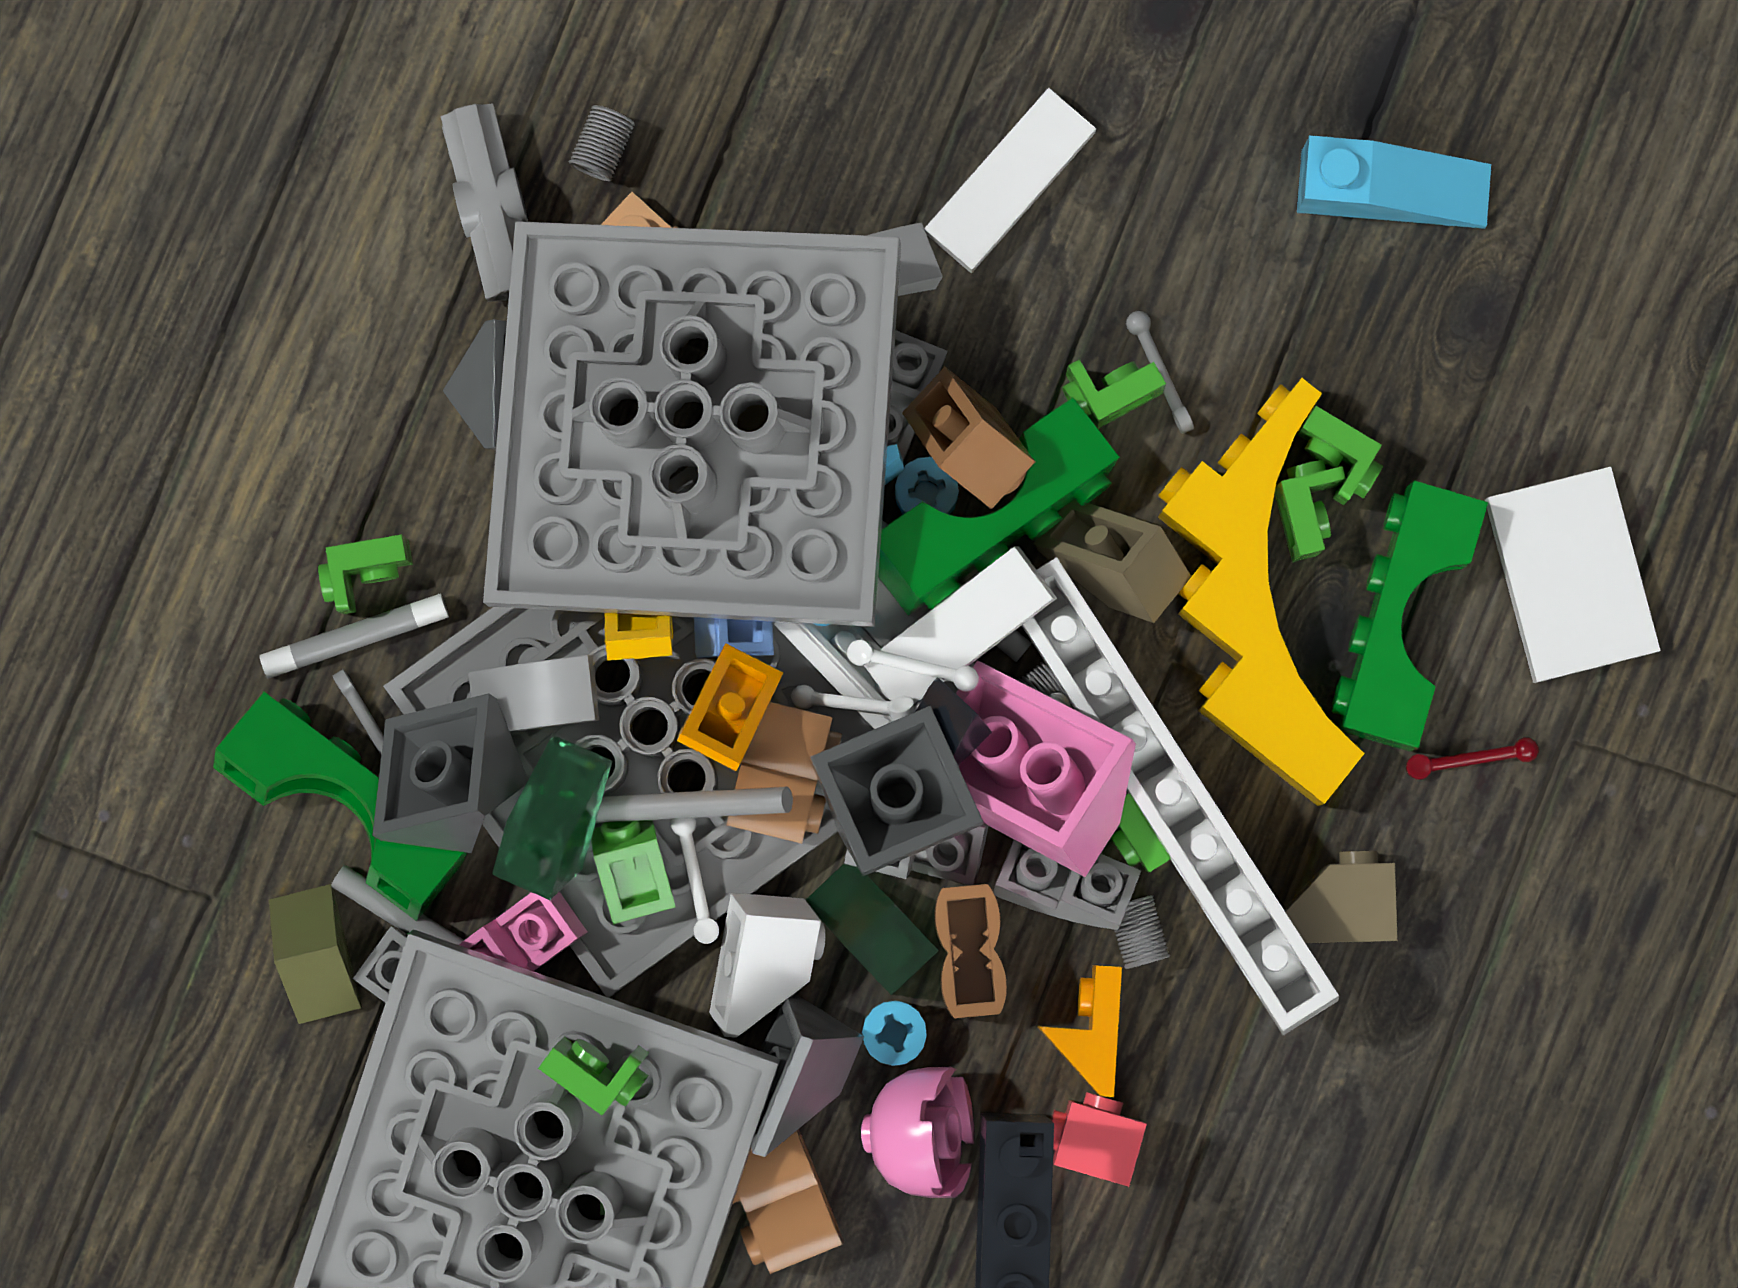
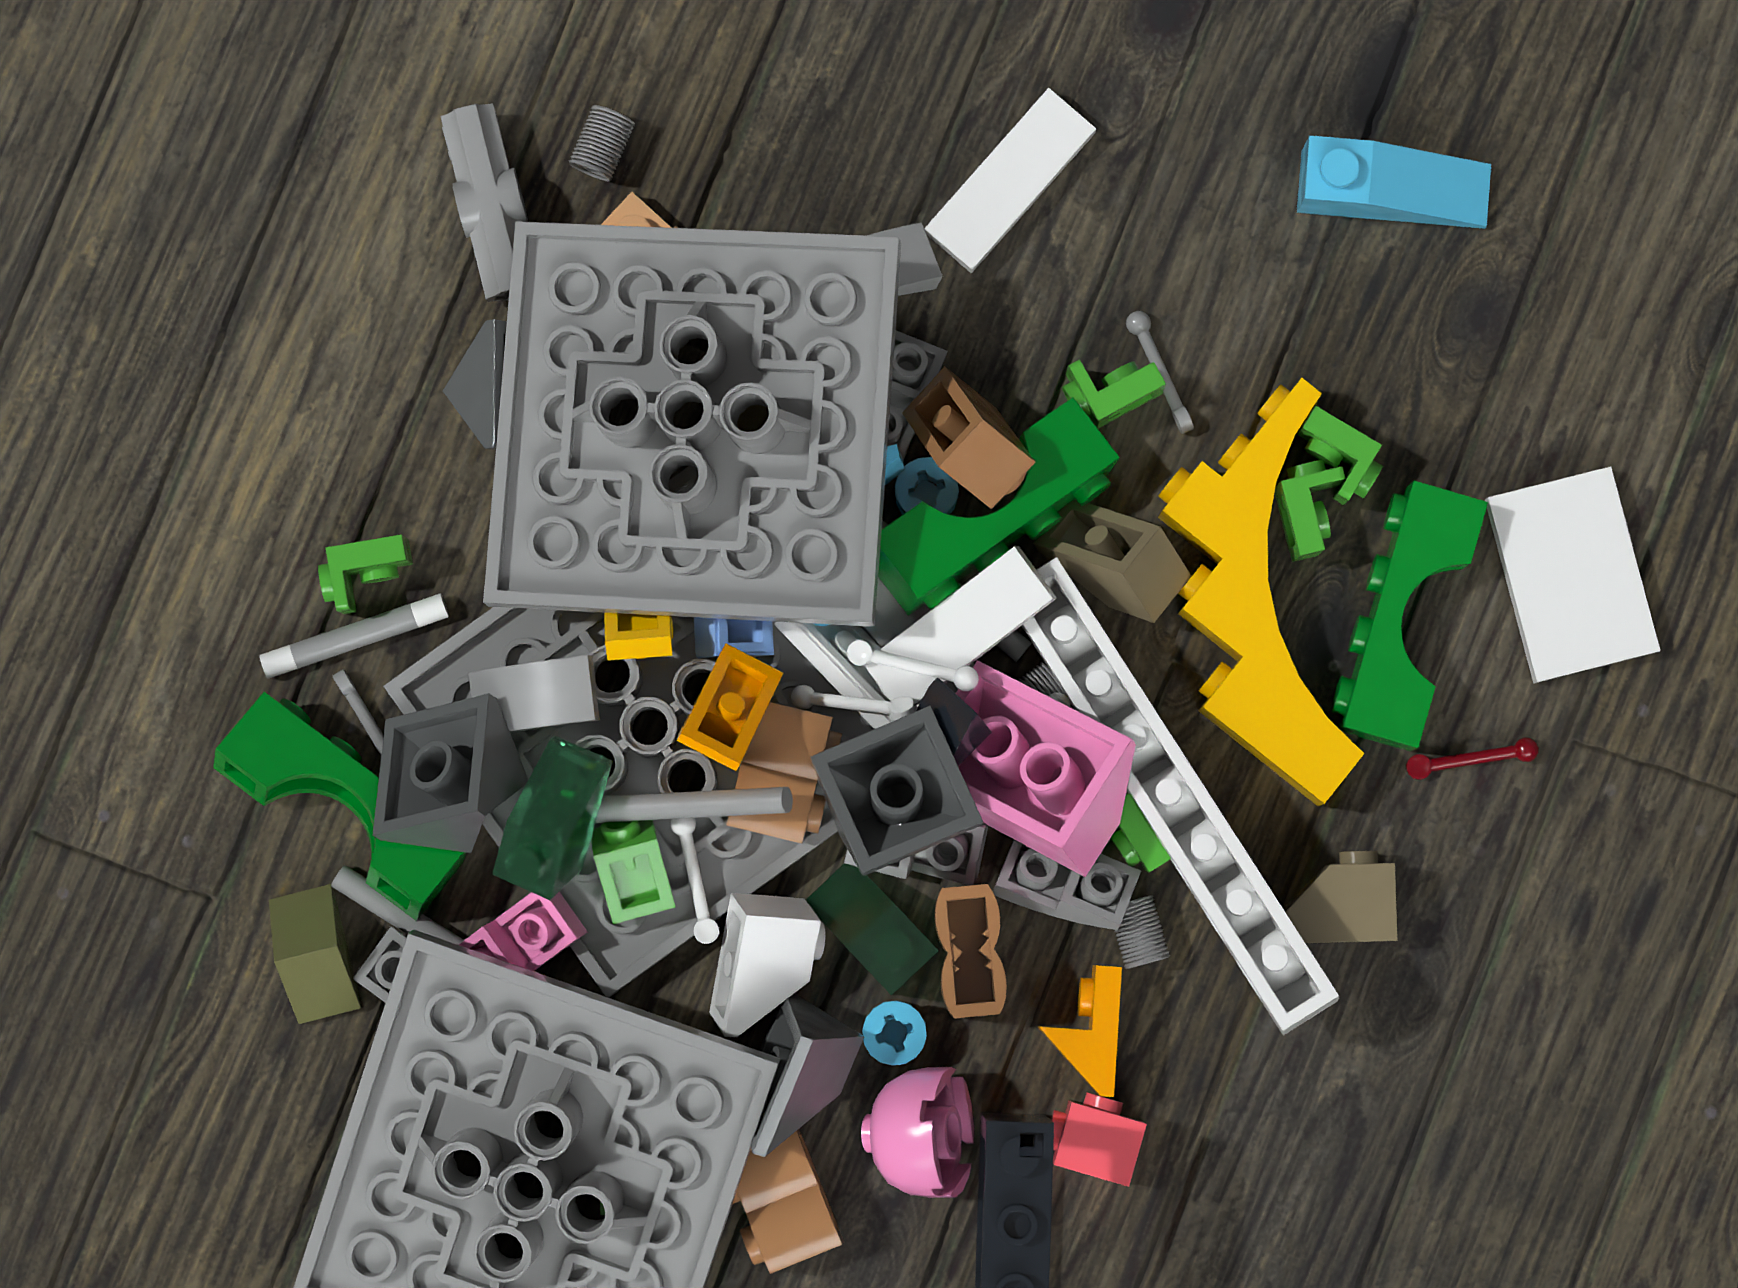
(584, 1073): bright green bracket -> none

